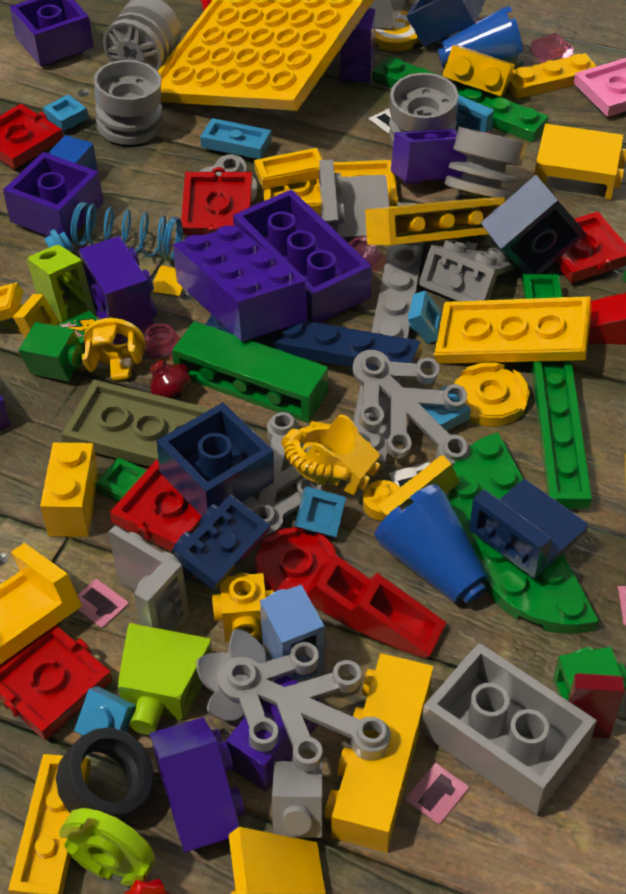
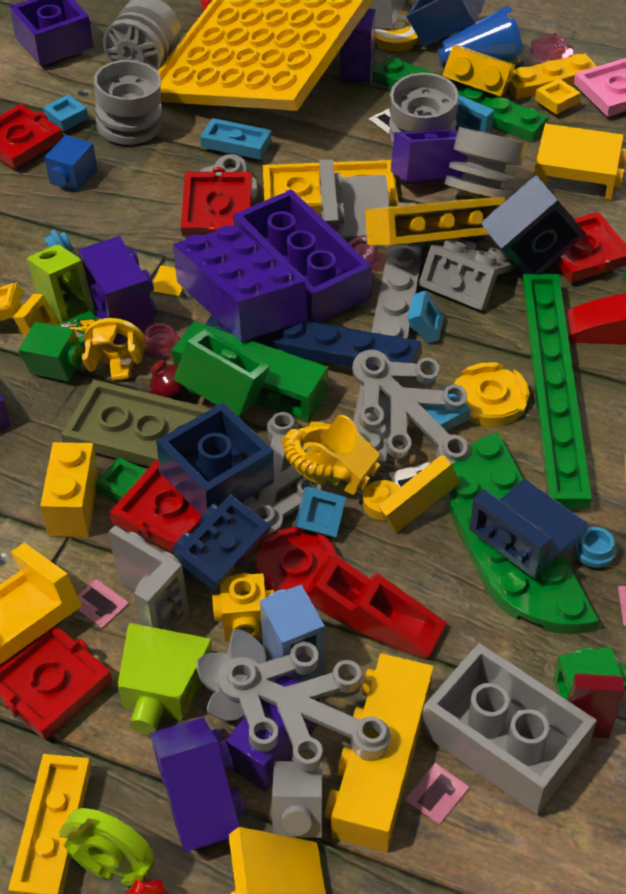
(49, 192): dark purple brick -> none
(104, 710): dark azure plate -> none
(124, 750): black tyre -> none
(164, 237): dark azure piece -> none
(221, 372): none -> green brick
(288, 168): yellow tile -> none
(434, 545): blue cone -> none
(514, 330): yellow tile -> none
(557, 96): none -> yellow plate
(596, 547): none -> dark azure plate

